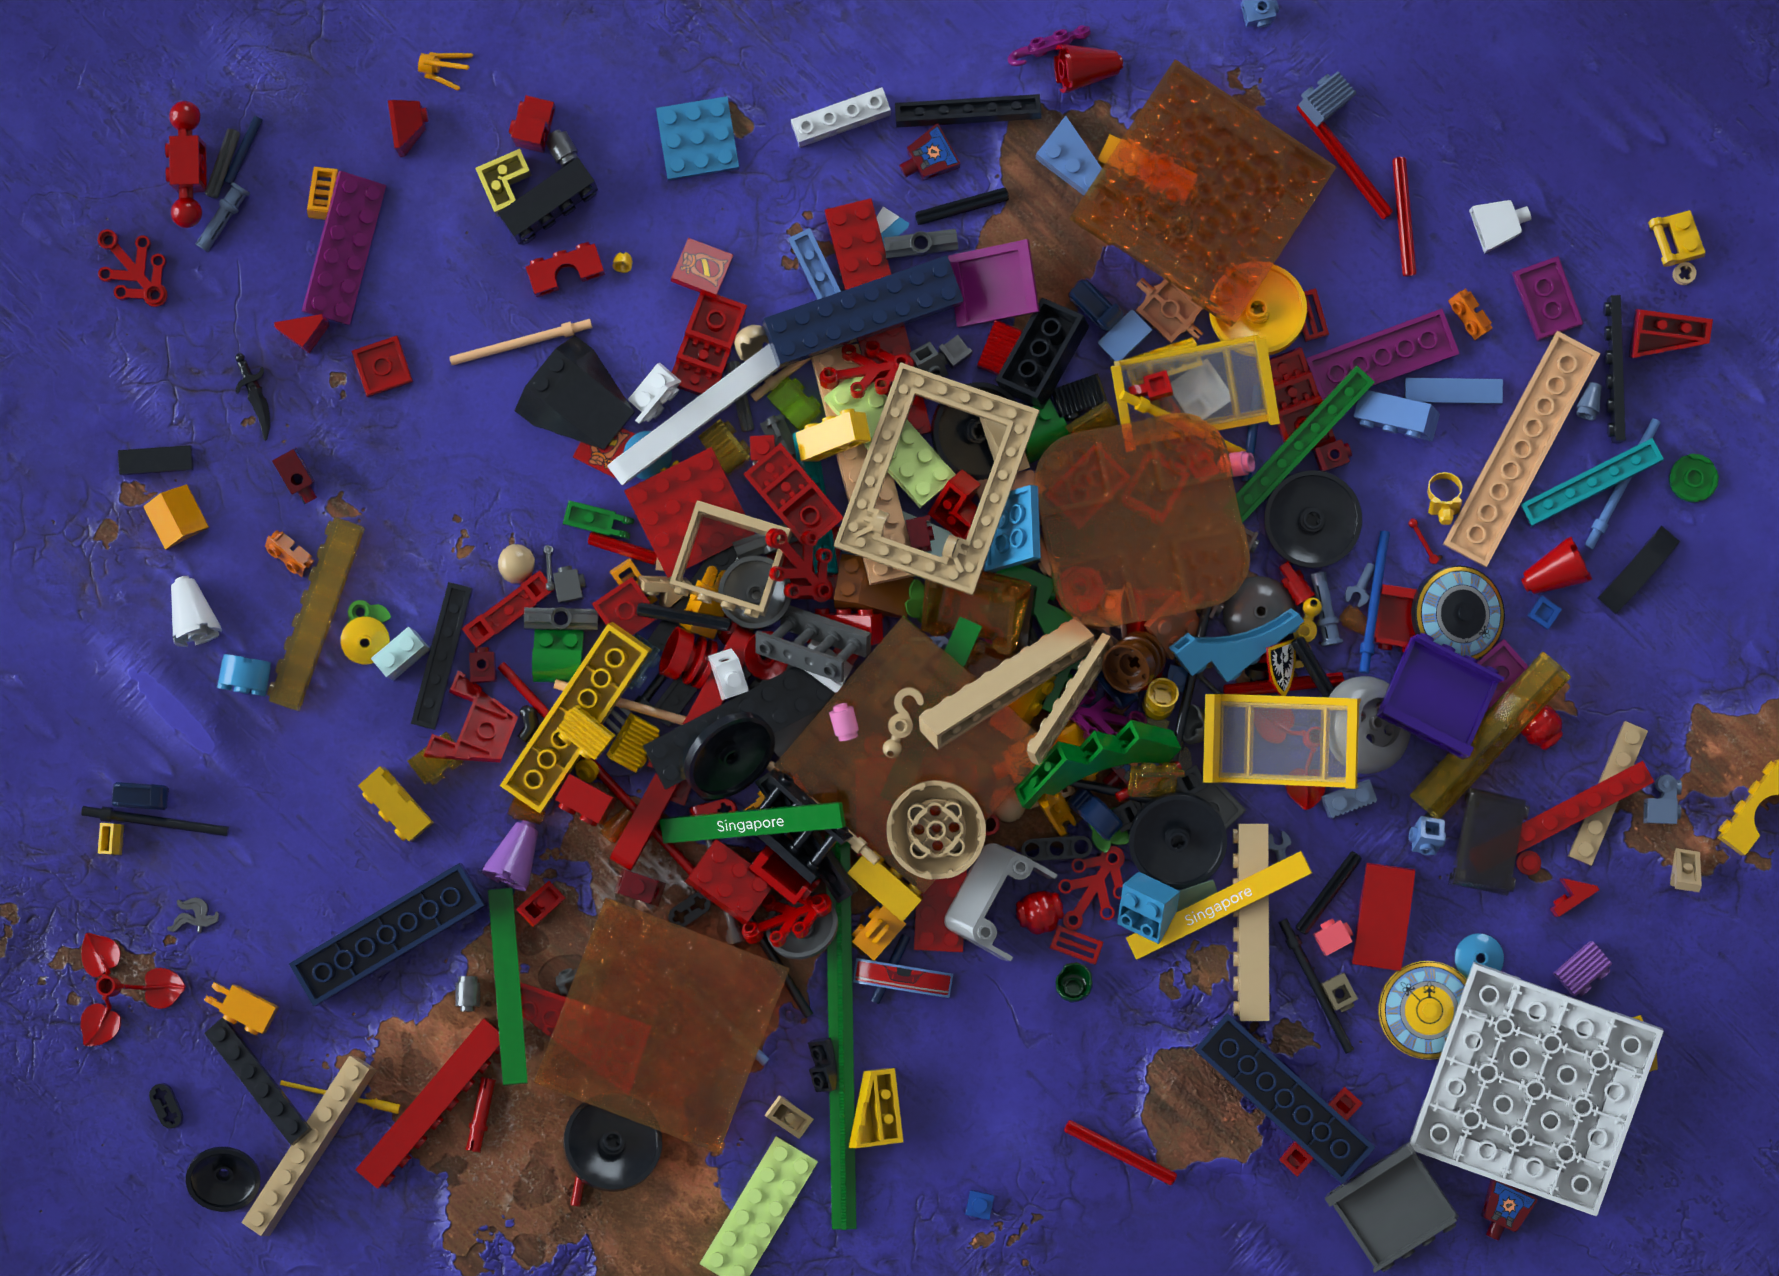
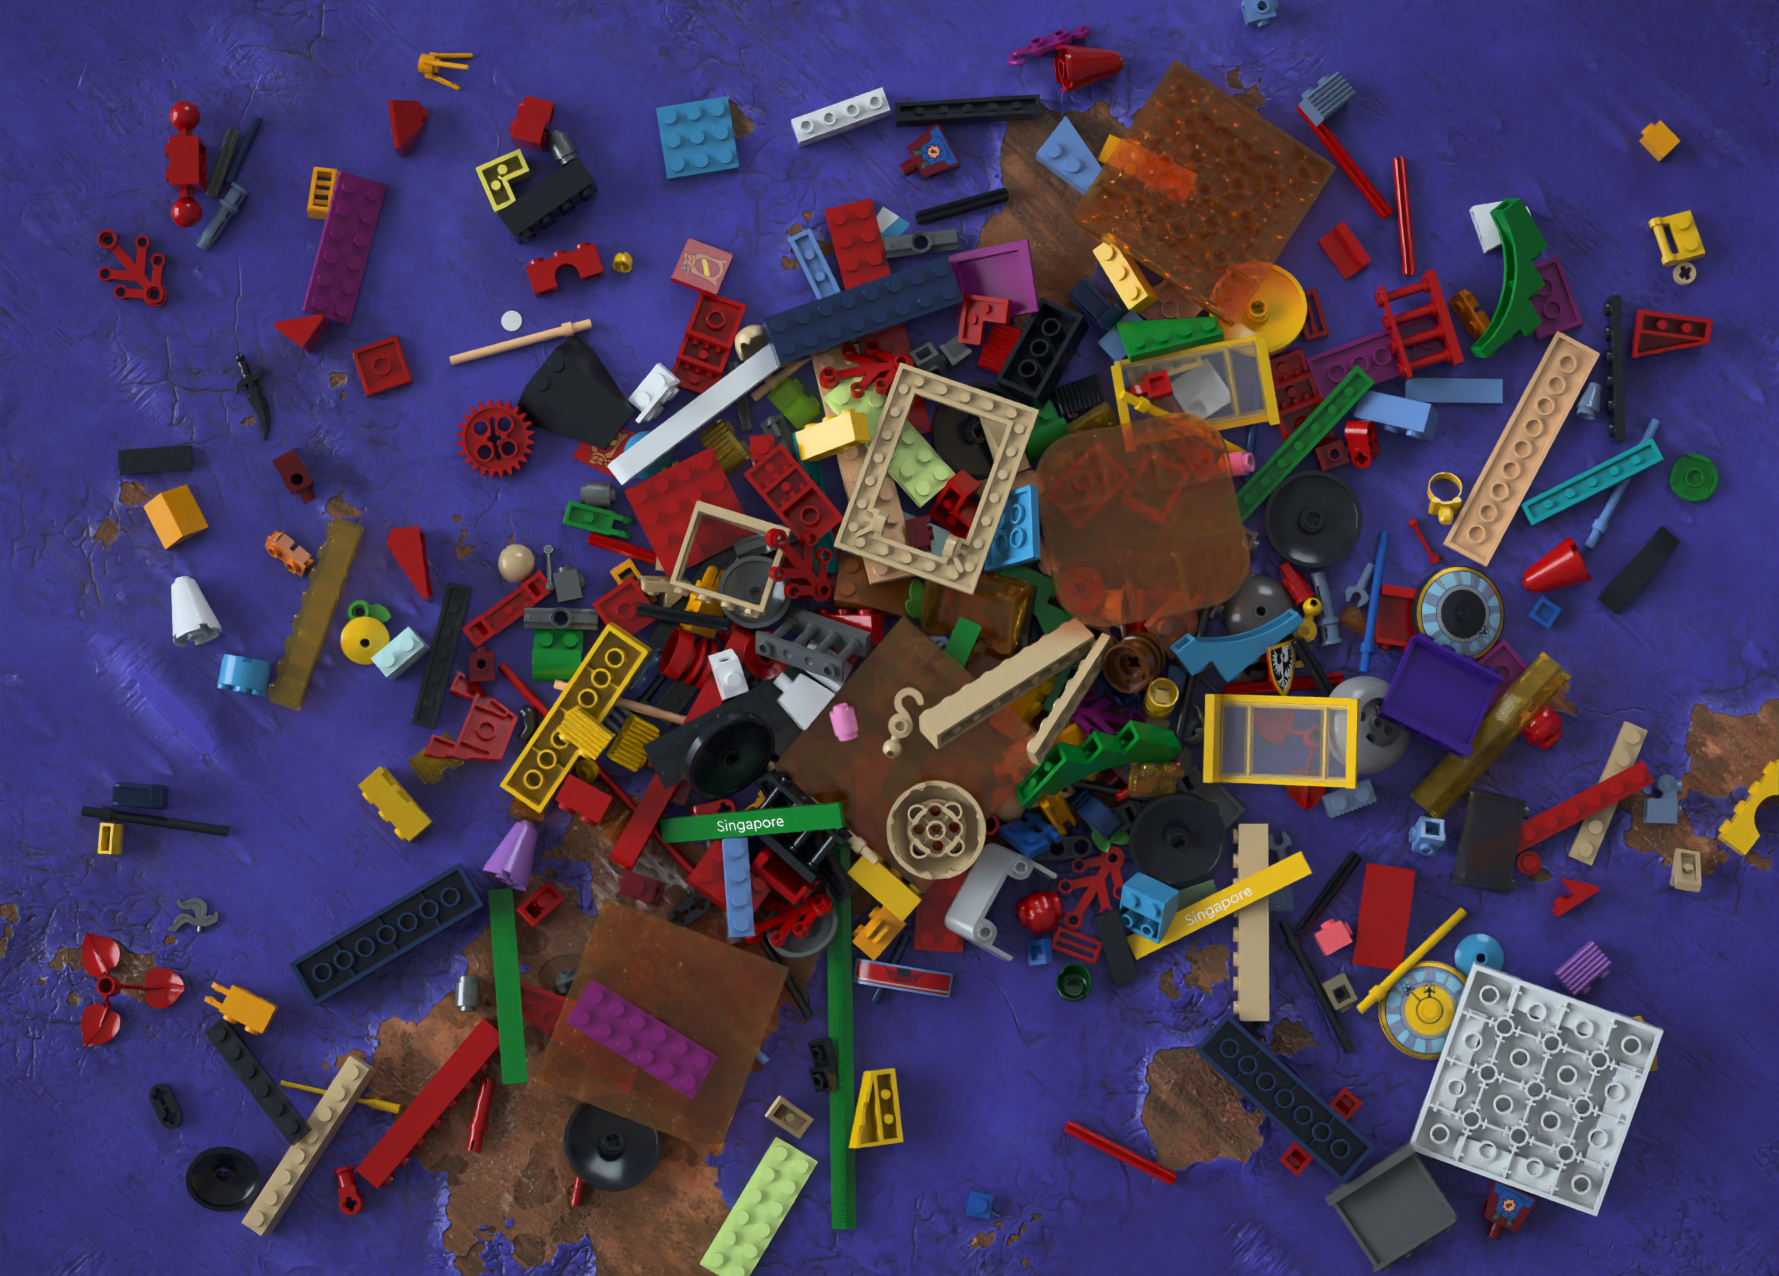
(348, 1189): none -> red connector
(410, 551): none -> red slope
(511, 320): none -> white sticker
(517, 434): none -> red gear
(598, 493): none -> flat silver brick
(642, 1039): none -> magenta plate
(738, 887): none -> medium blue plate
(802, 698): none -> white torso
(978, 311): none -> red plate
(1025, 839): none -> blue plate
(1039, 952): none -> blue plate
(1115, 946): none -> black tile
(1126, 277): none -> yellow brick
(1161, 337): none -> green wing
(1281, 900): none -> clear light blue tile
(1344, 250): none -> red panel
(1362, 442): none -> red piece
(1377, 993): none -> yellow bar
(1443, 330): none -> red fence
(1521, 280): none -> green arch
(1658, 140): none -> light orange brick

